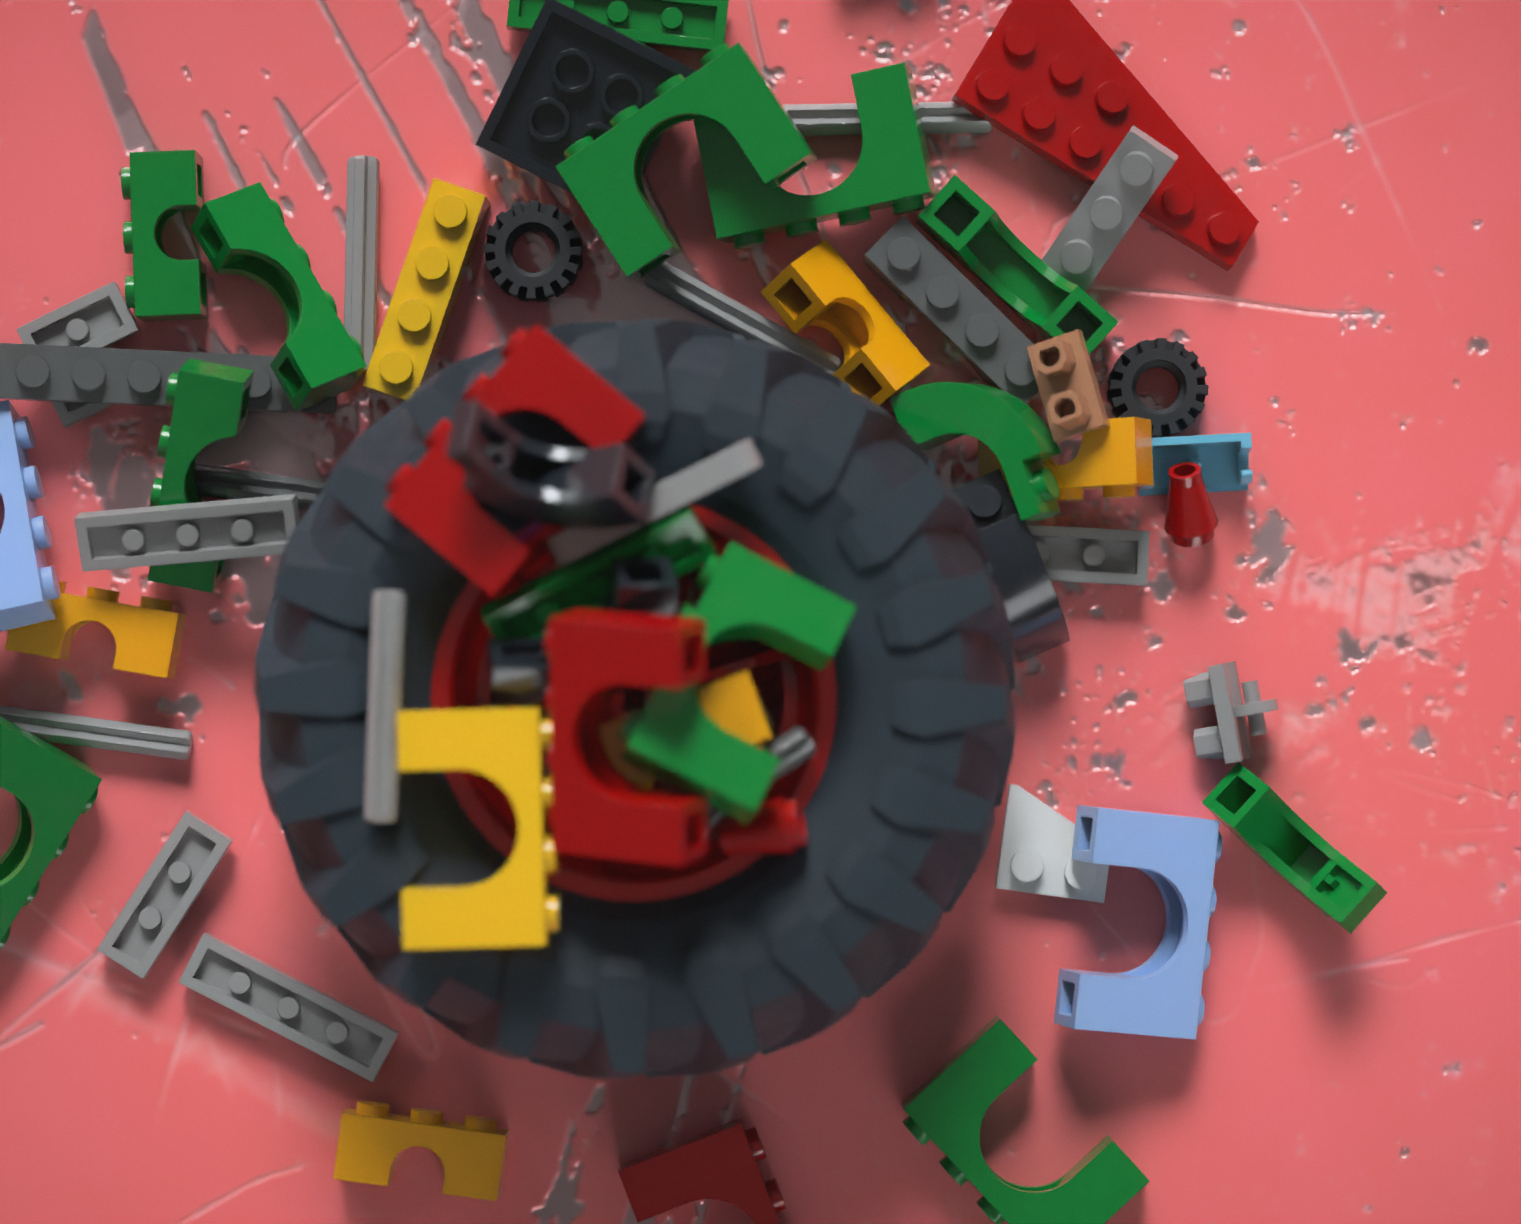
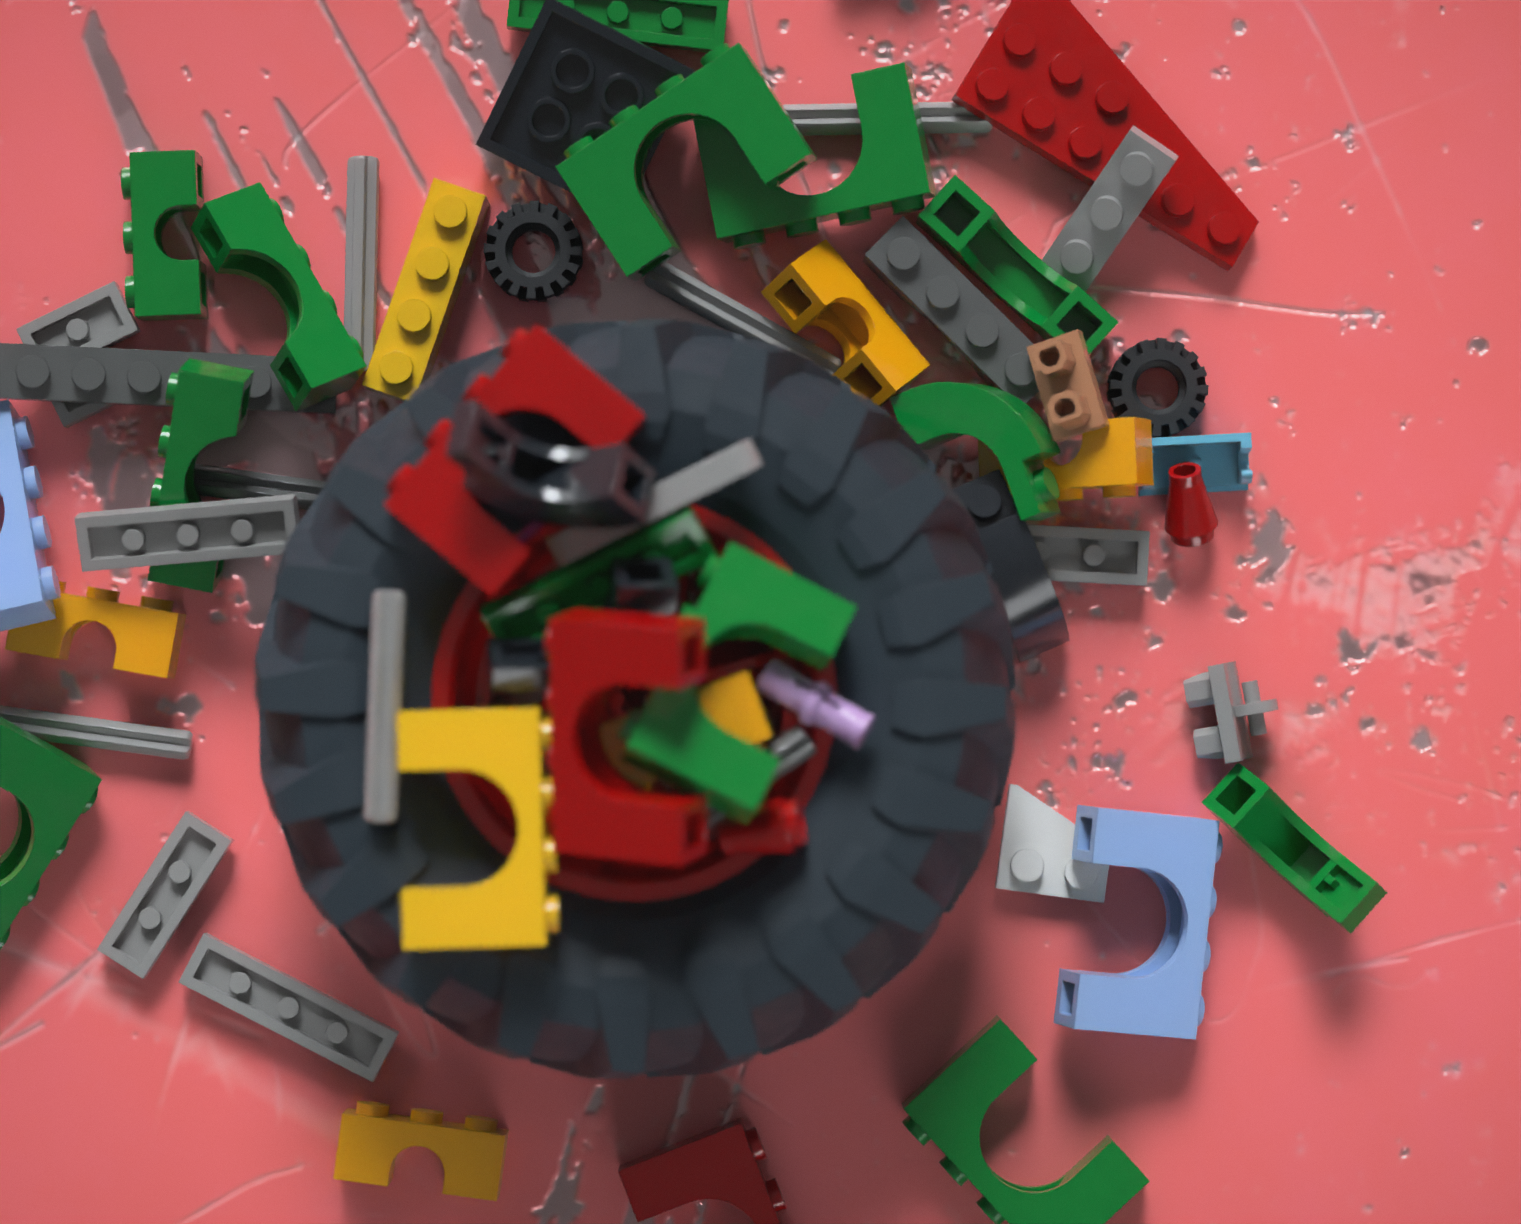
(815, 703): none -> lavender pin

